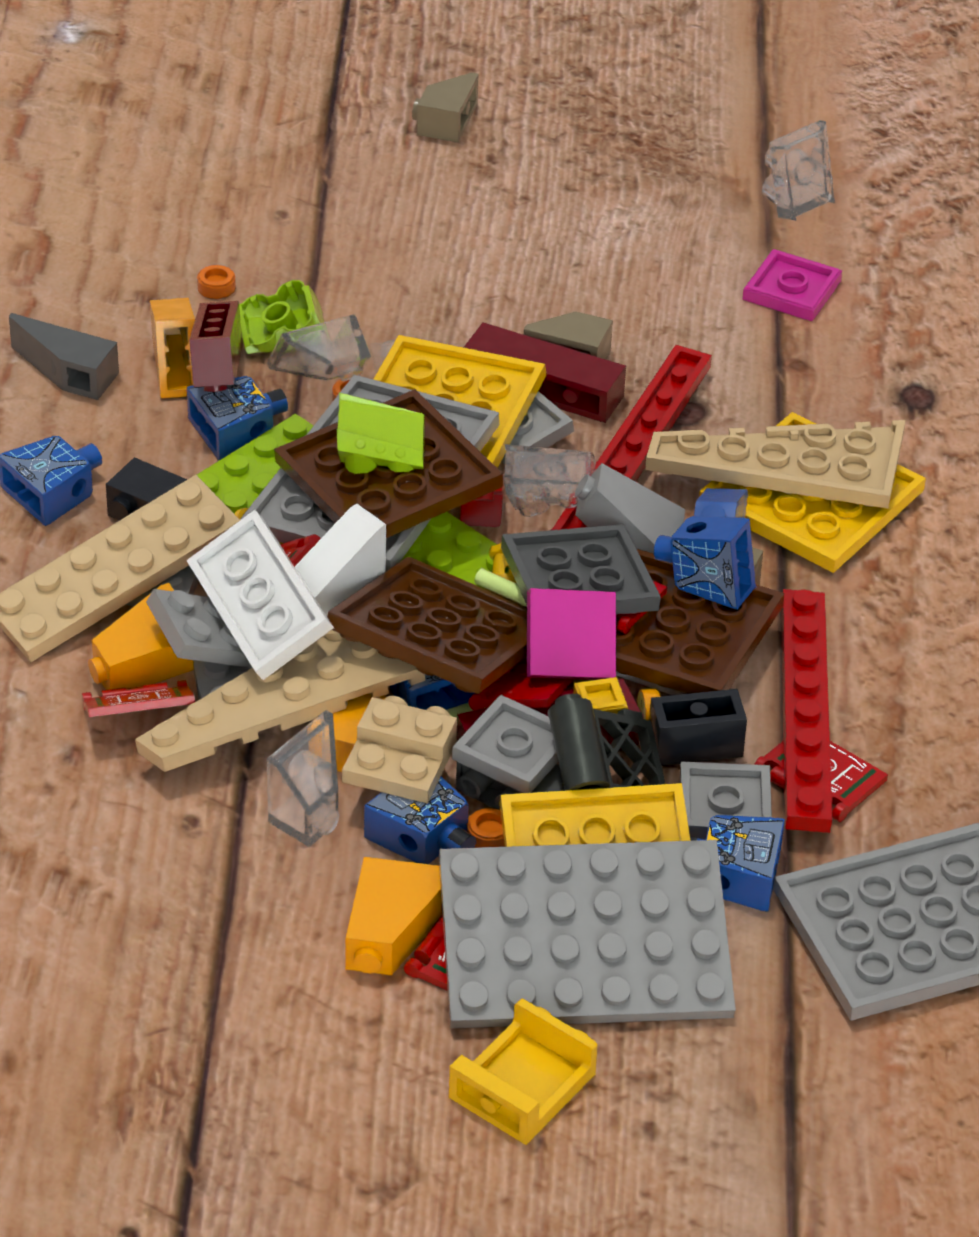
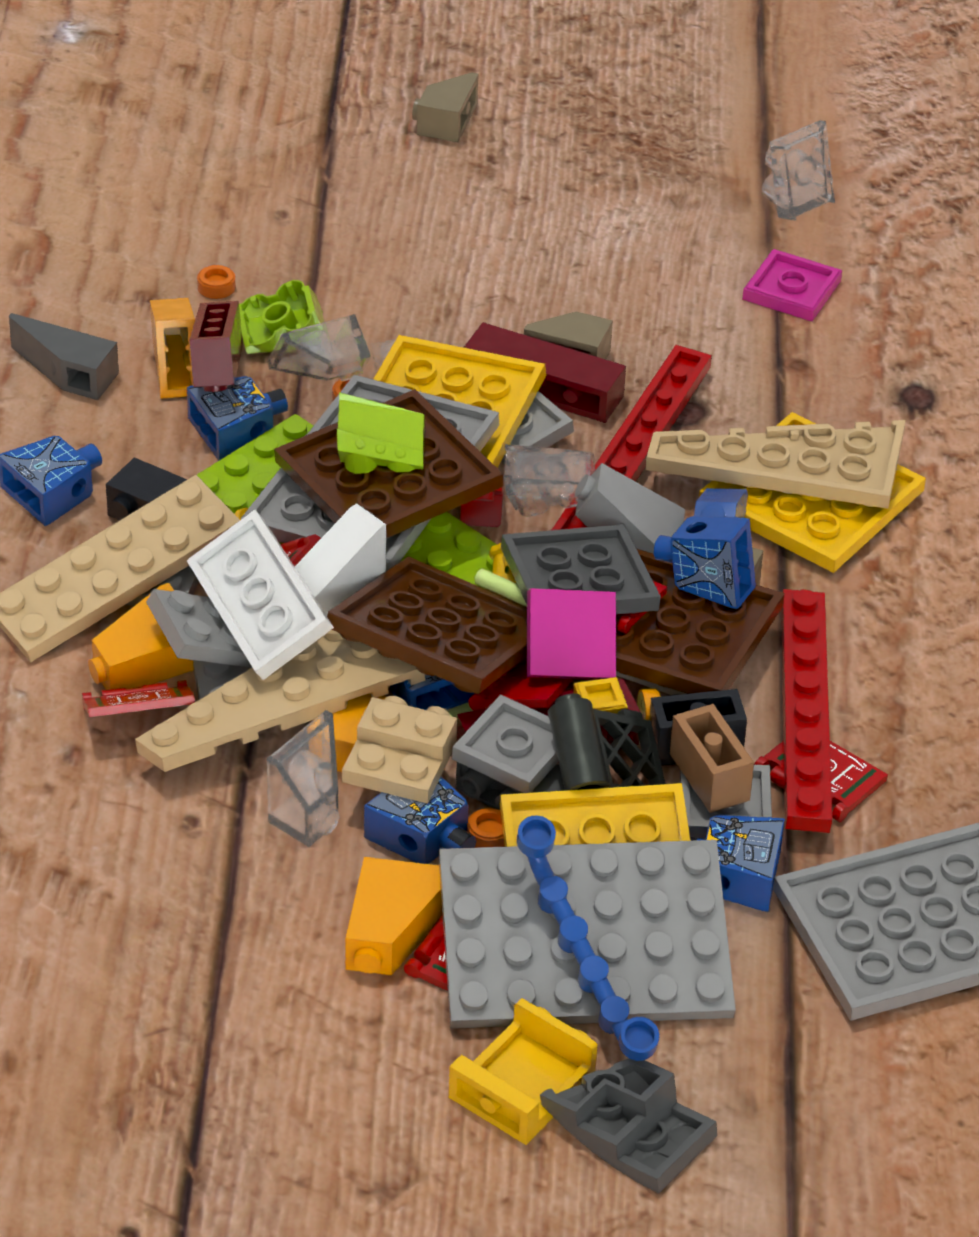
(633, 1121): none -> dark grey slope
(636, 1036): none -> blue bar
(711, 758): none -> medium nougat brick

